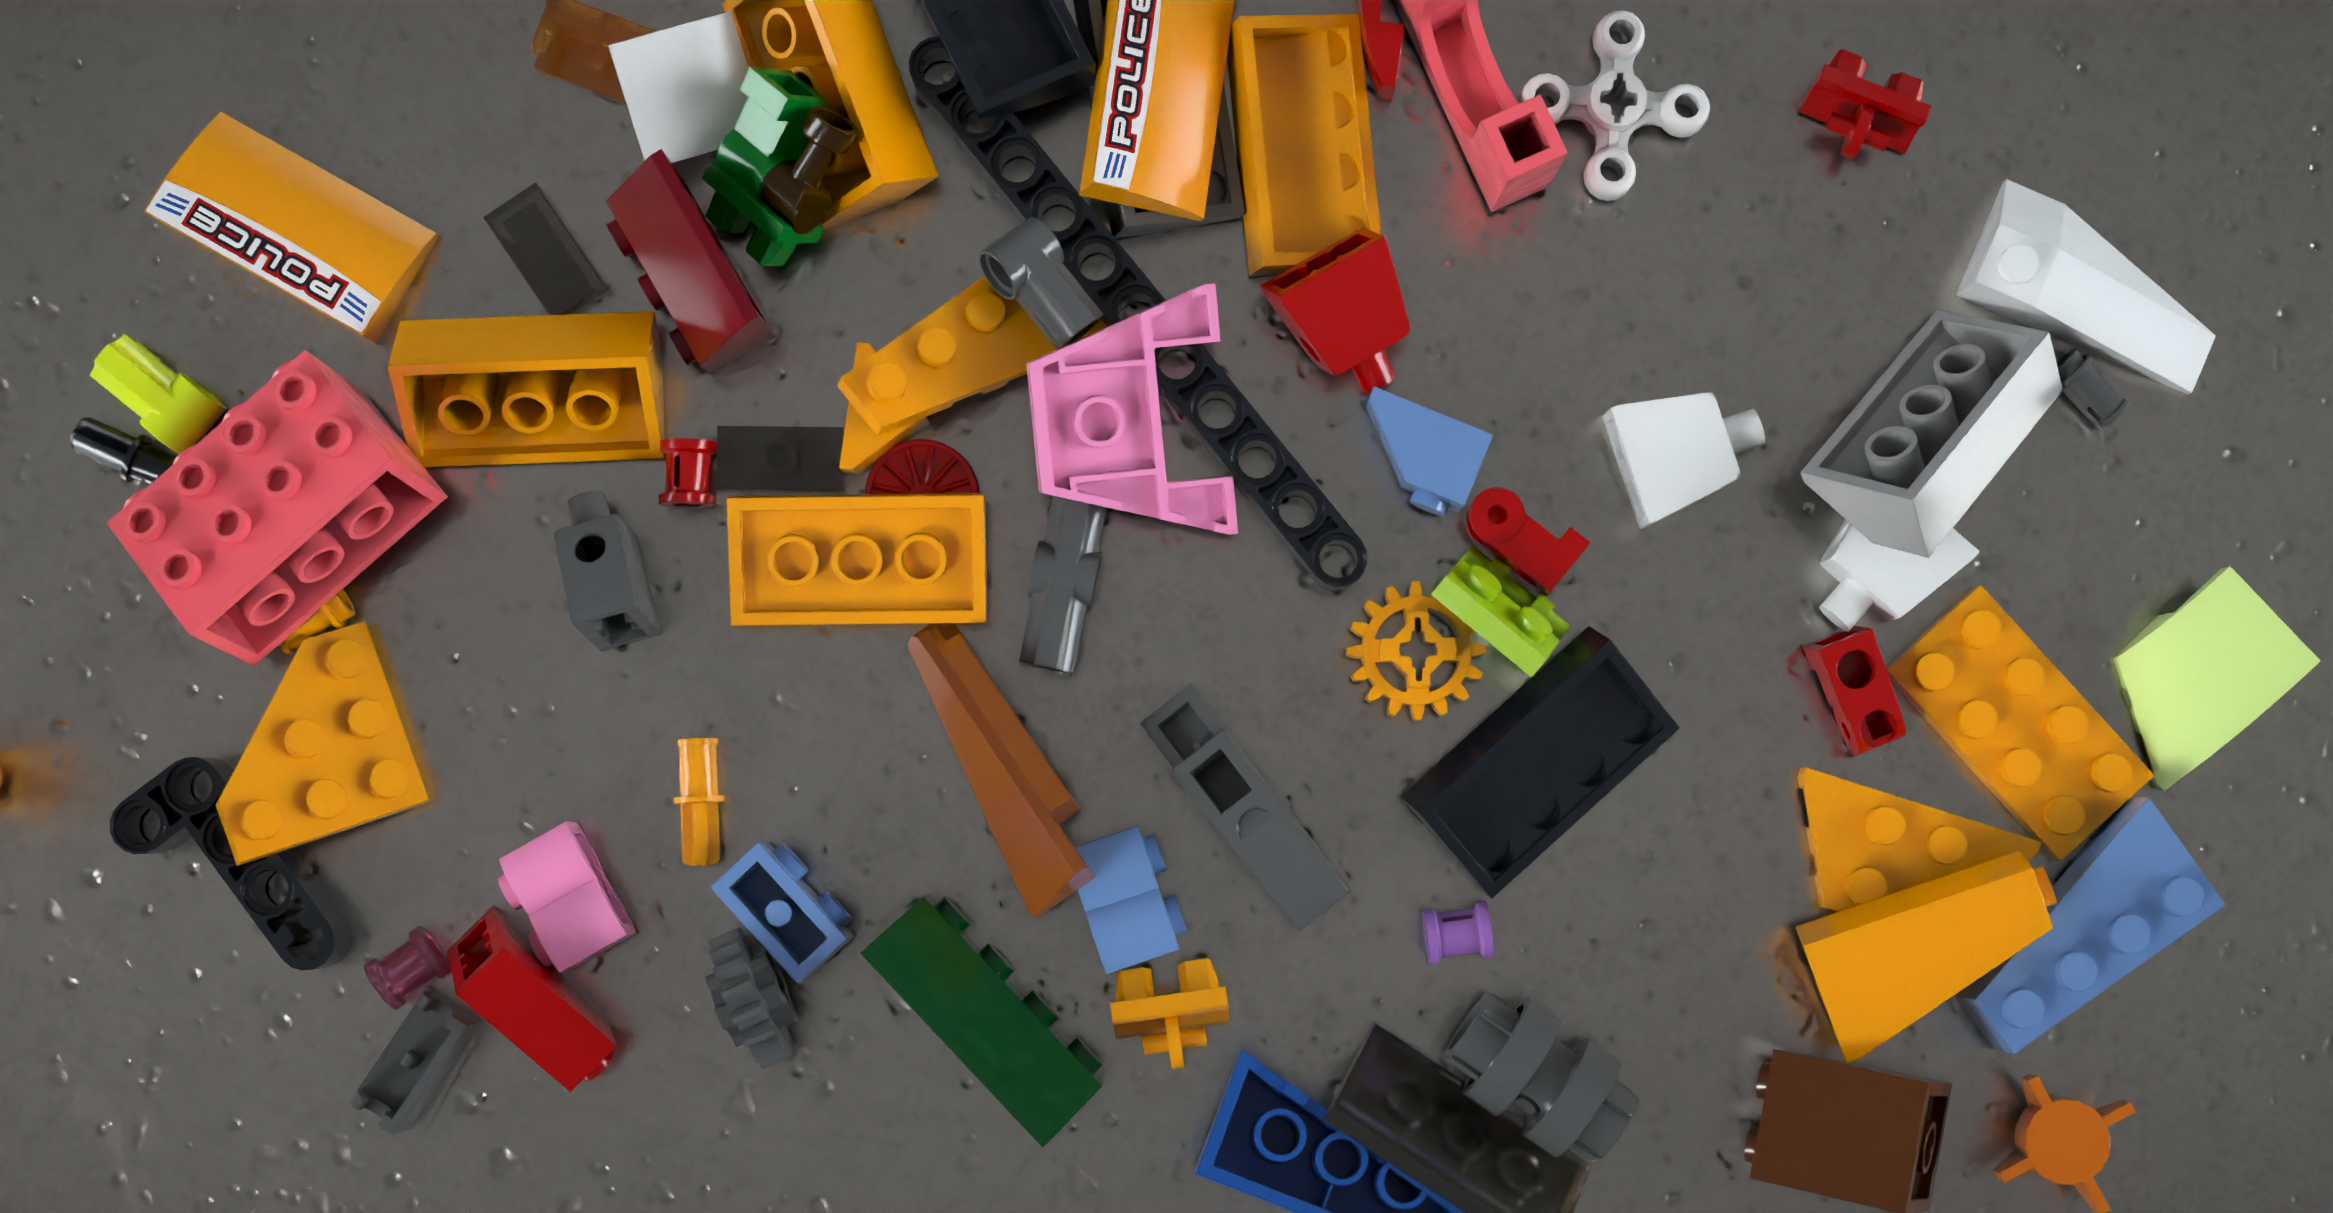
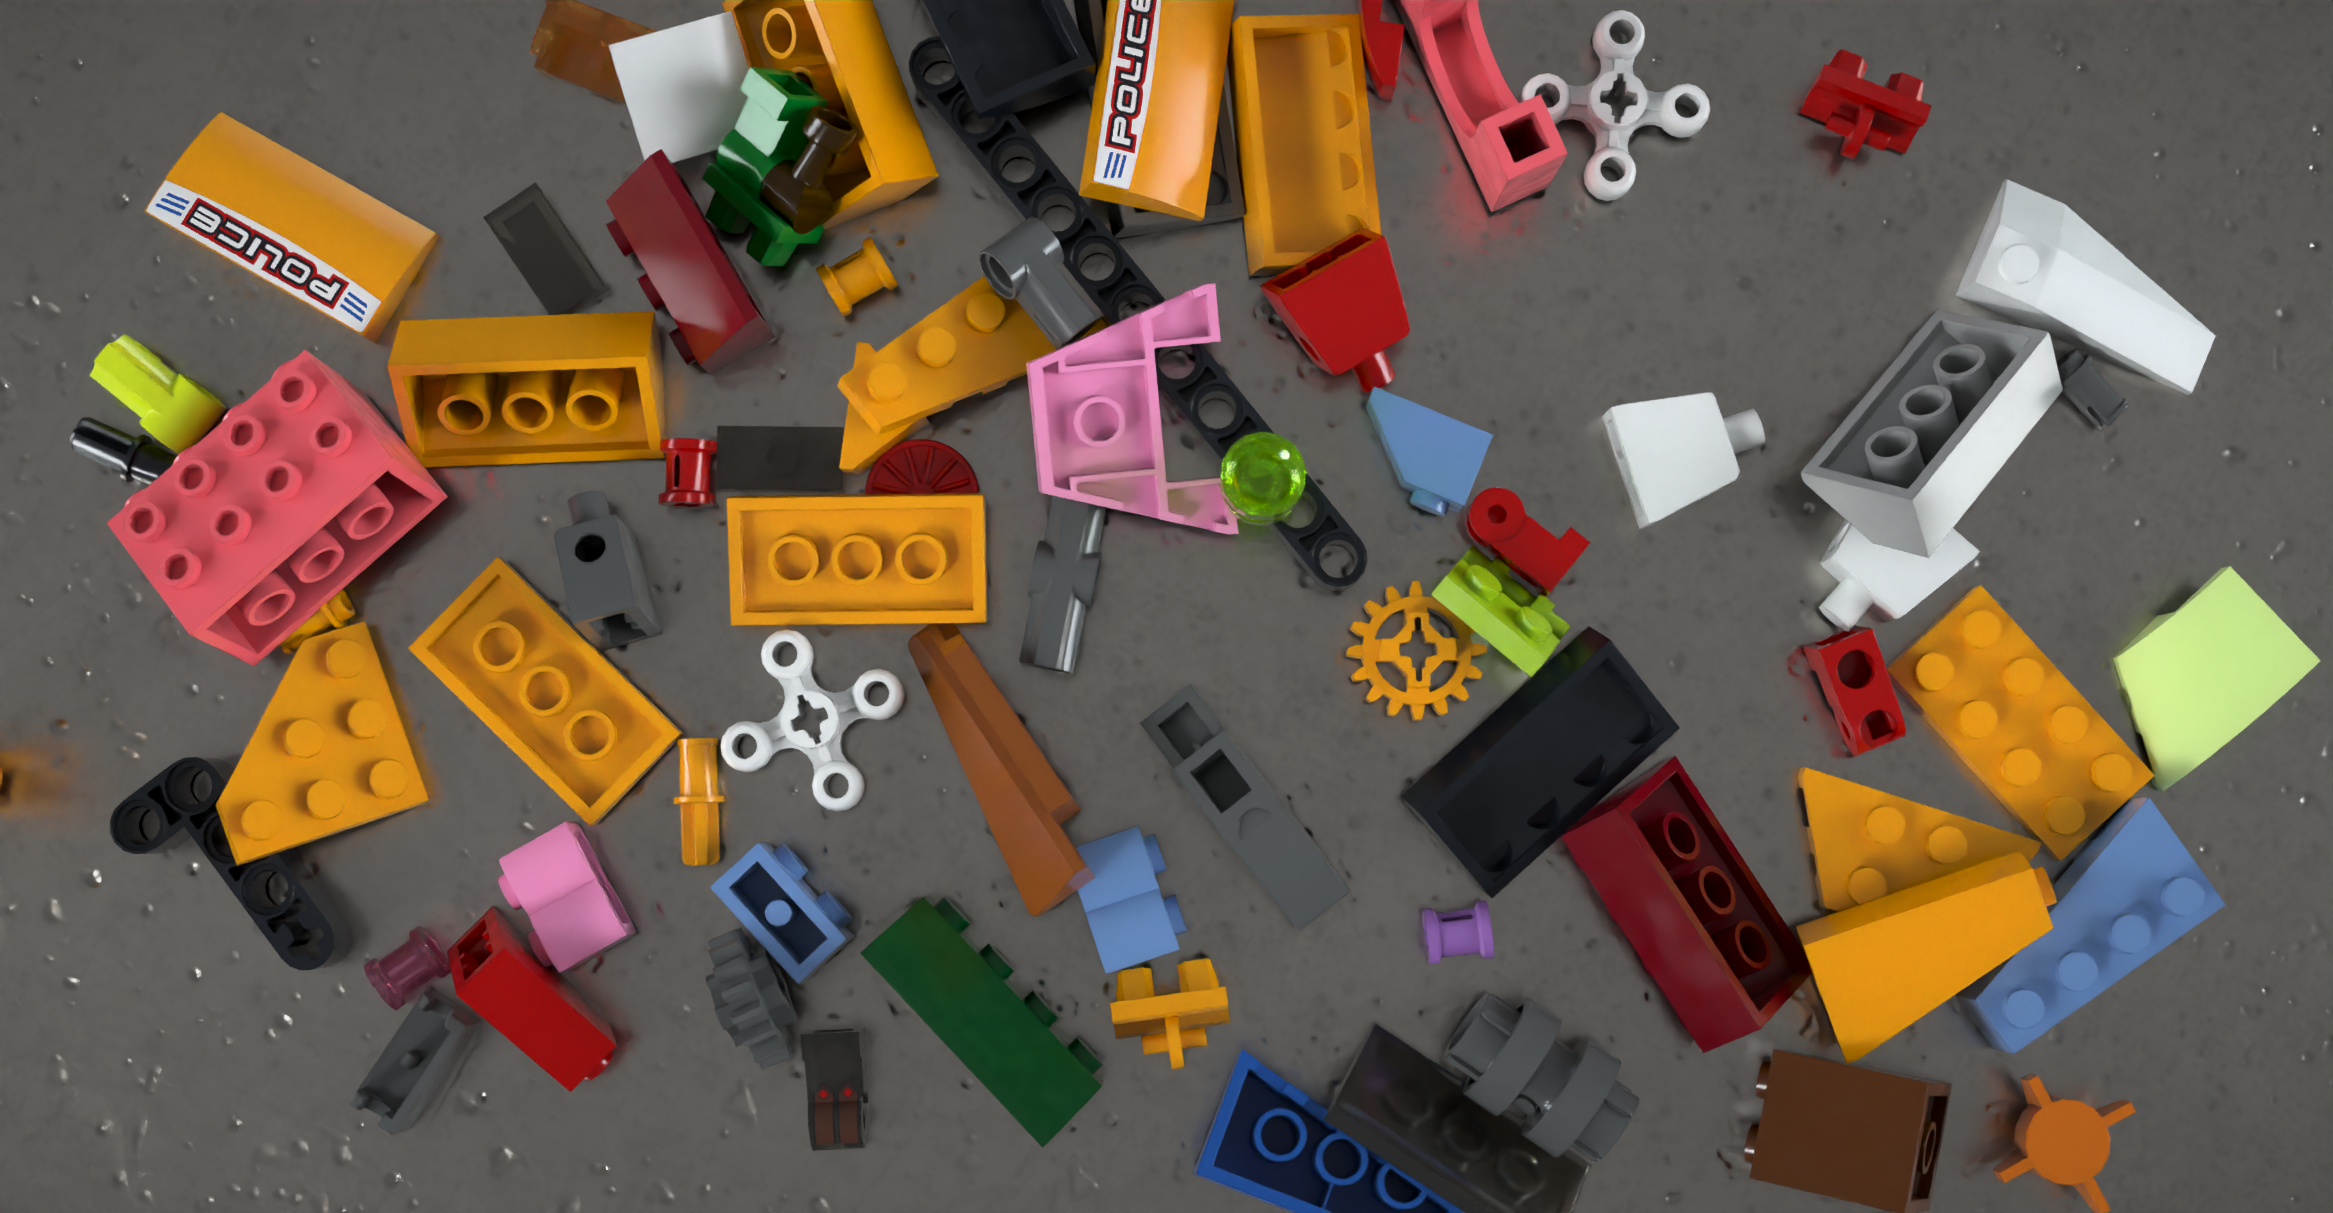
(545, 691): none -> light orange plate
(783, 730): none -> white gear
(836, 1087): none -> clear smoke leg
(857, 276): none -> light orange bush
(1262, 478): none -> clear neon green wheel
(1689, 905): none -> dark red slope

